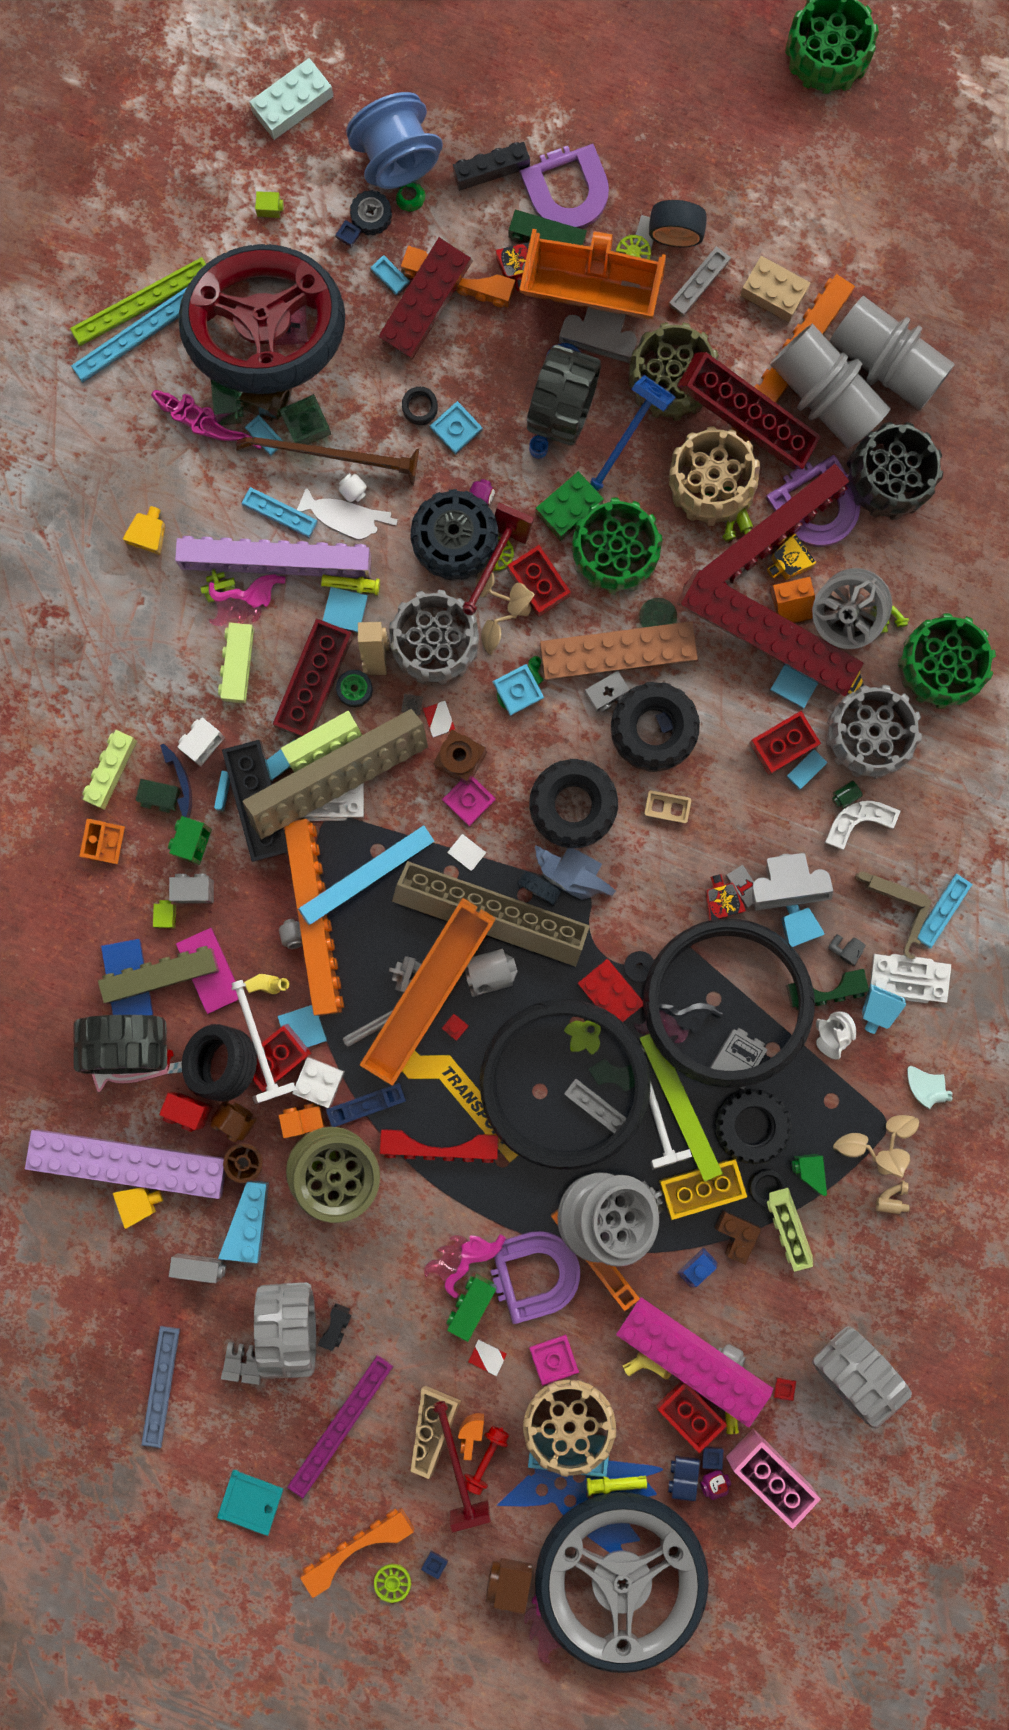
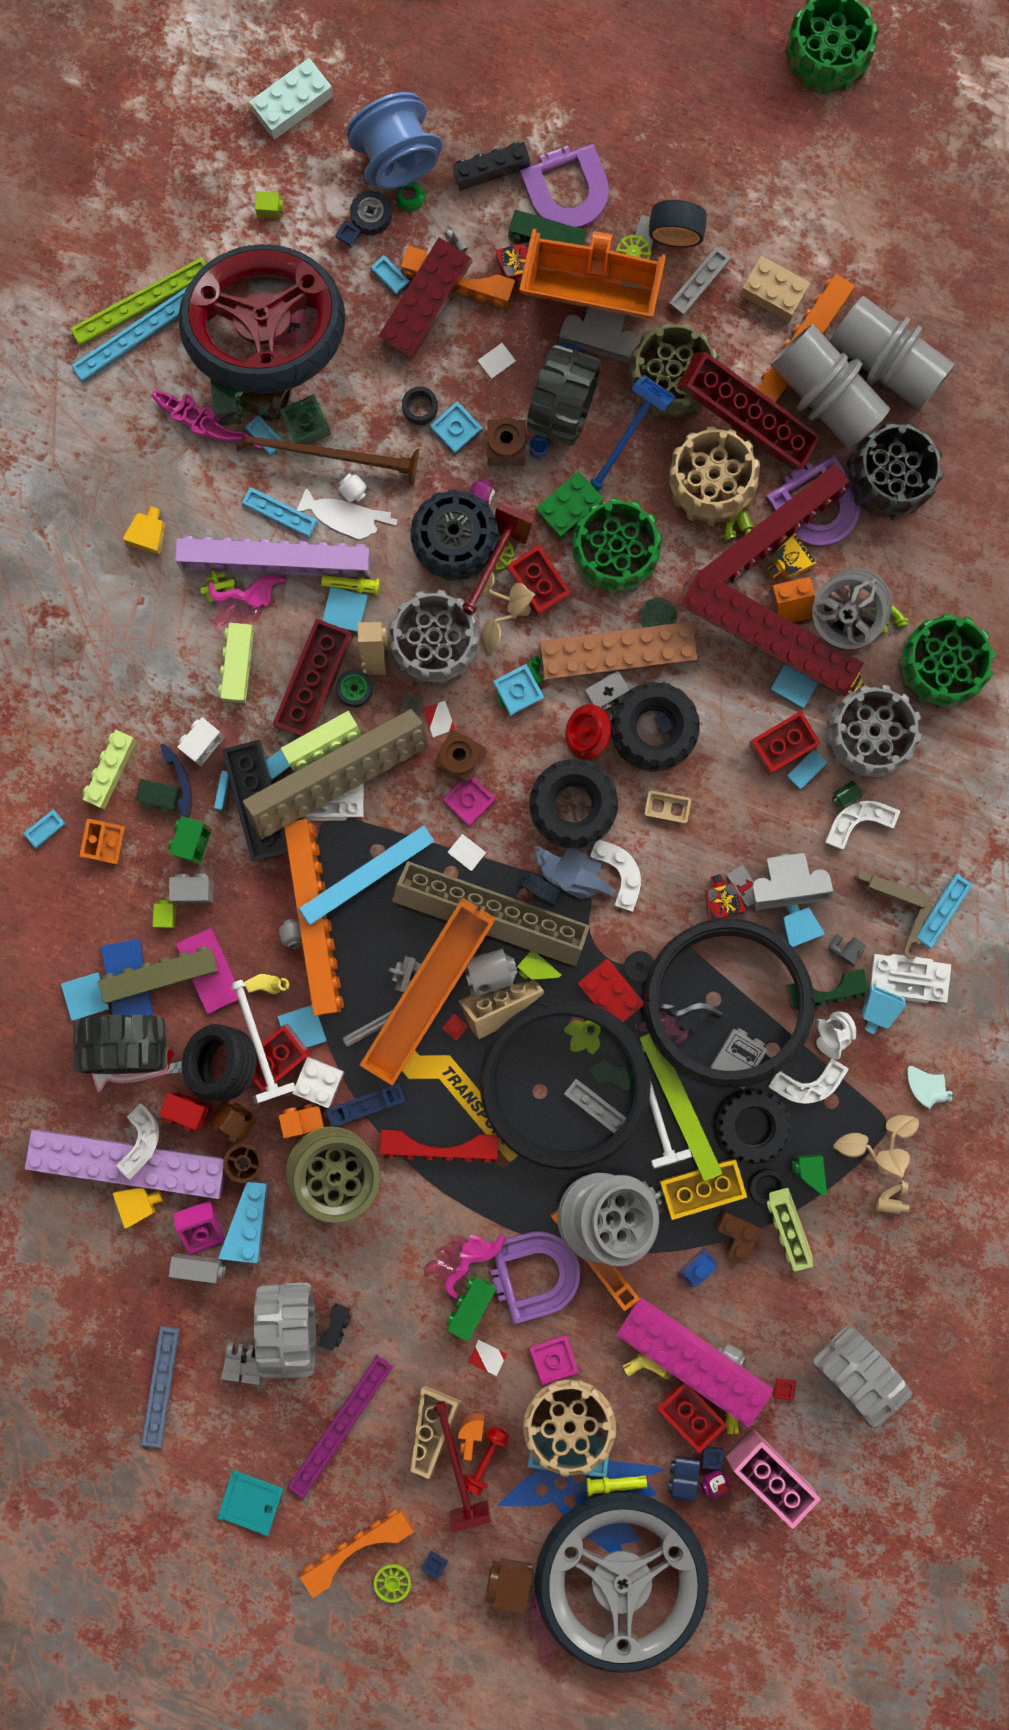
(44, 829): none -> medium azure tile
(84, 996): none -> medium azure tile
(146, 1143): none -> white plate
(199, 1227): none -> dark pink slope
(453, 234): none -> light grey arm
(491, 1010): none -> tan wedge
(496, 360): none -> white sticker
(506, 442): none -> reddish brown piece
(536, 968): none -> lime slope
(588, 731): none -> red piece
(627, 869): none -> white plate
(813, 1091): none -> white plate

